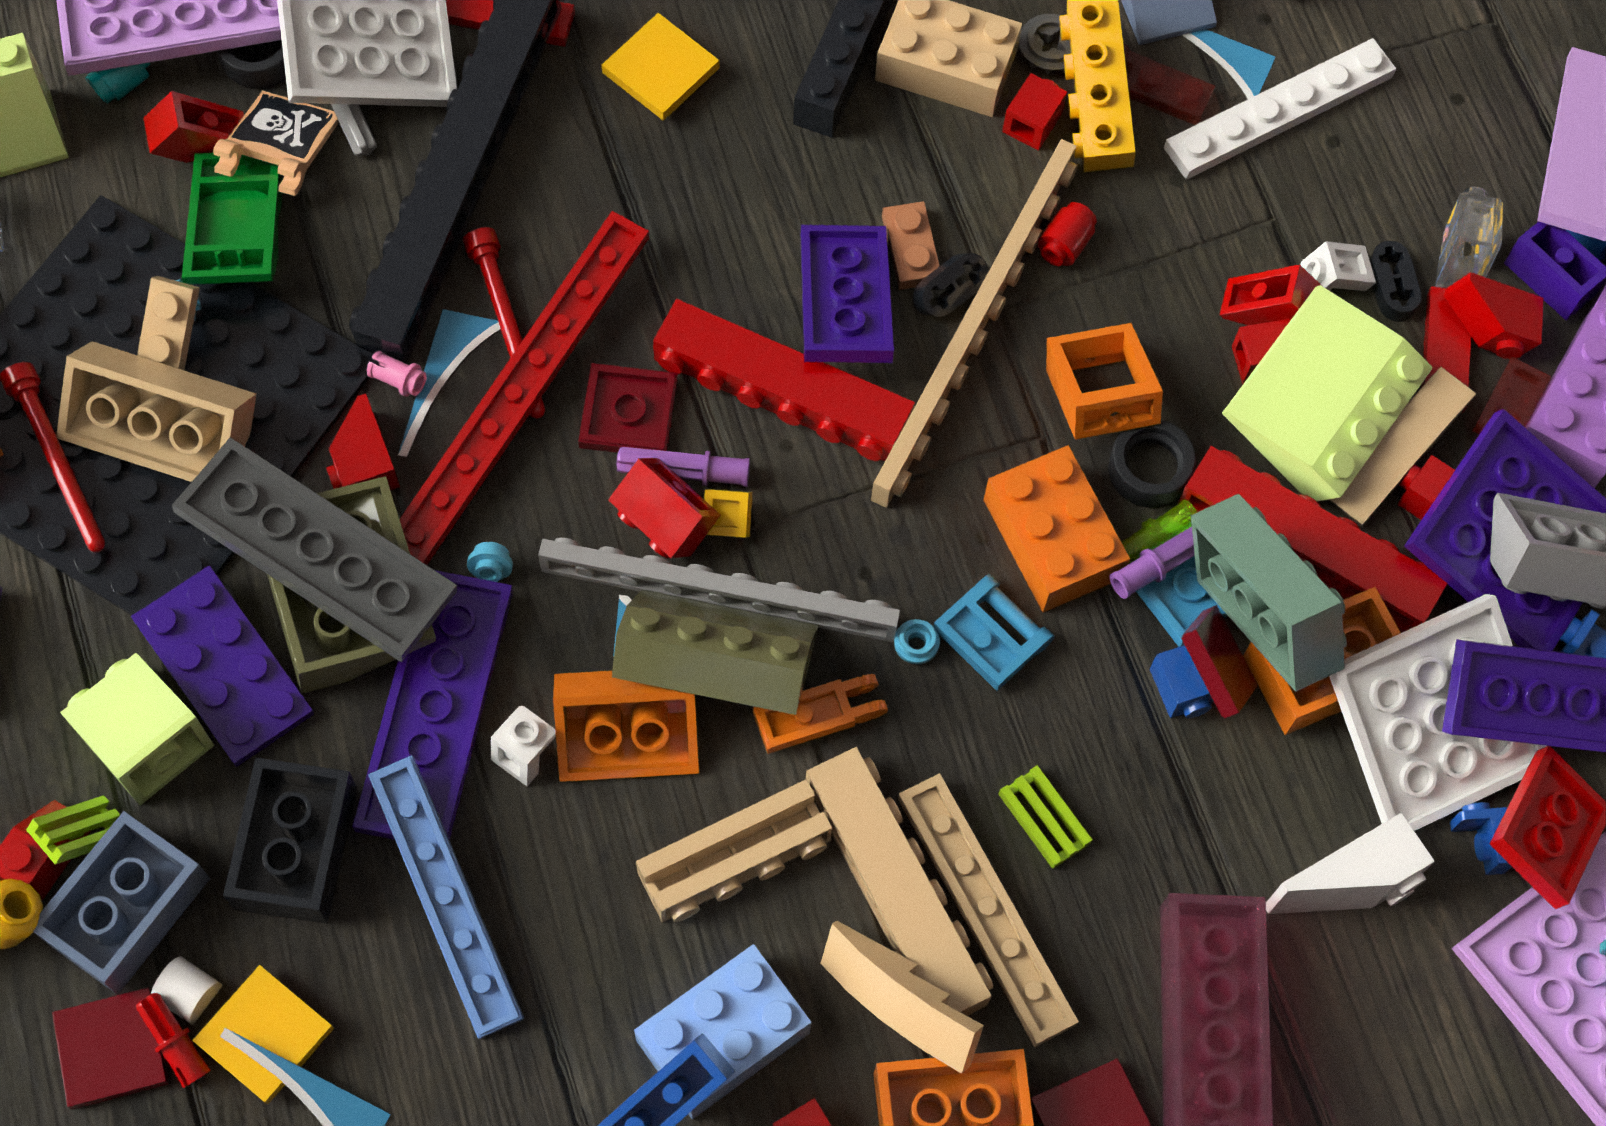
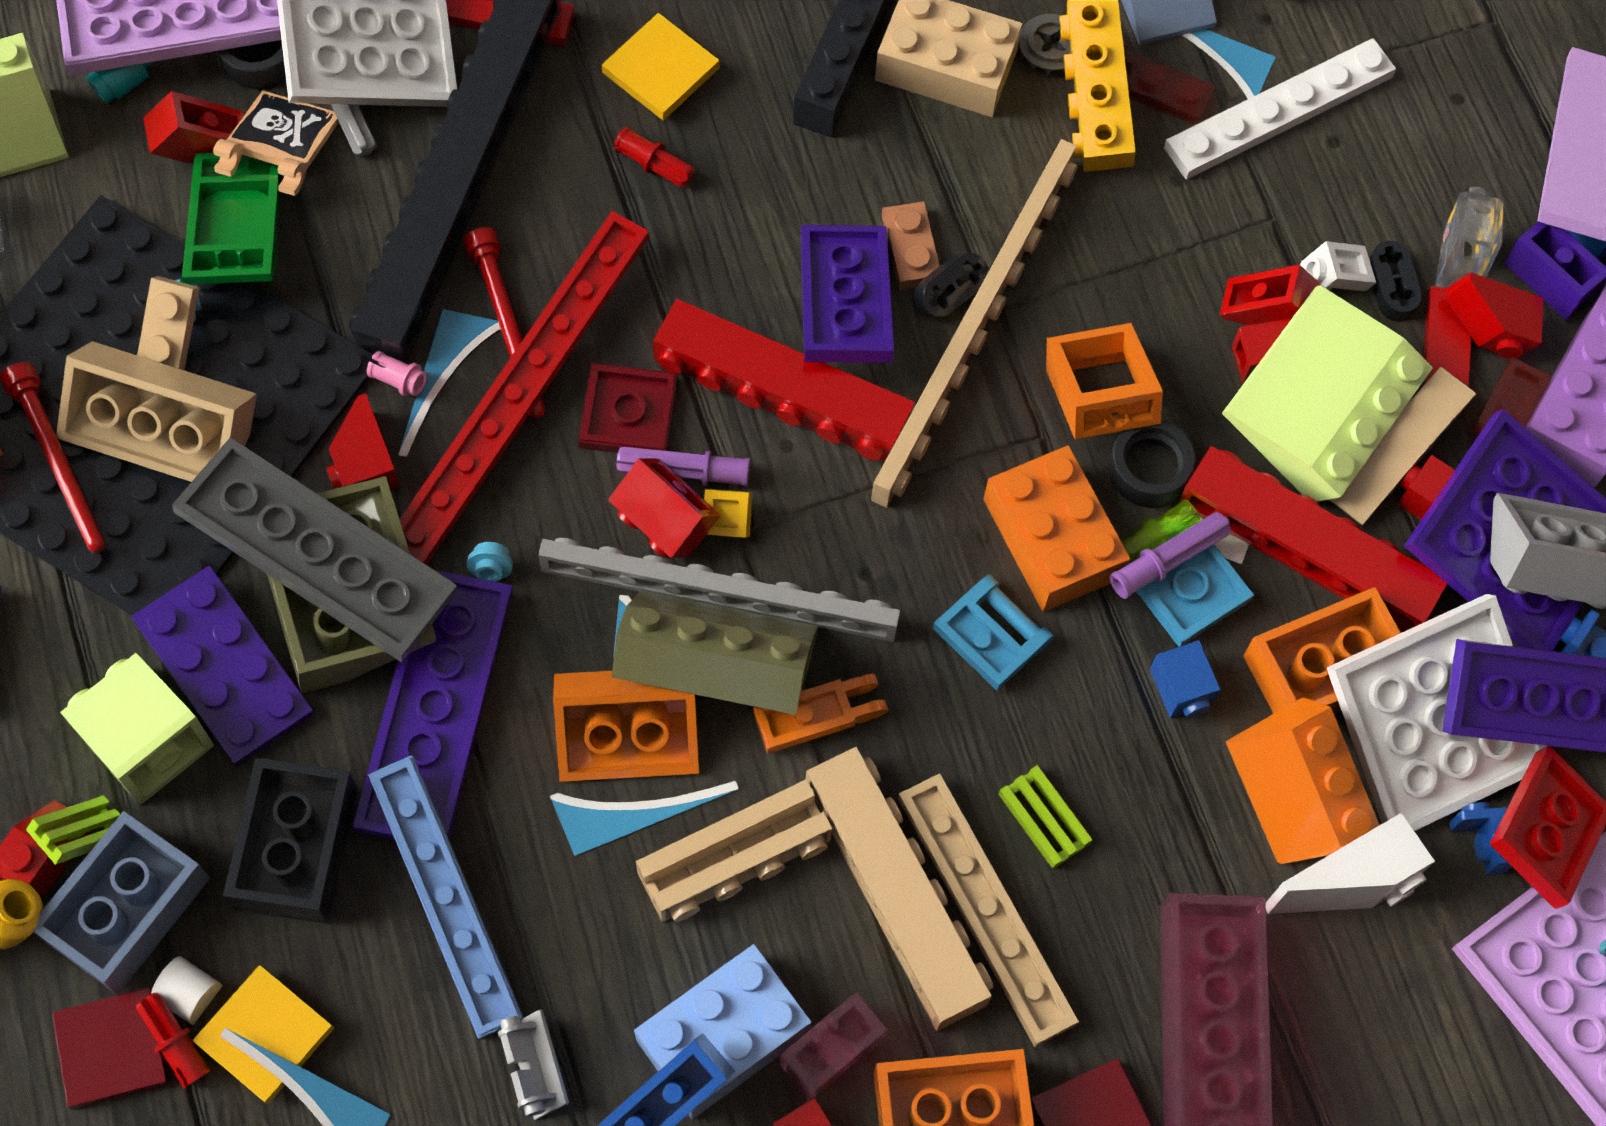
(520, 743): white bracket -> none
(539, 1080): none -> light grey hinge
(597, 823): none -> dark azure sticker
(653, 157): none -> red axle
(833, 1047): none -> clear pink brick
(899, 998): tan slope -> none
(916, 629): medium azure plate -> none
(1034, 111): red brick -> none
(1067, 234): red brick -> none
(1219, 661): dark red tile -> none
(1269, 592): sand green brick -> none
(1302, 782): none -> orange slope

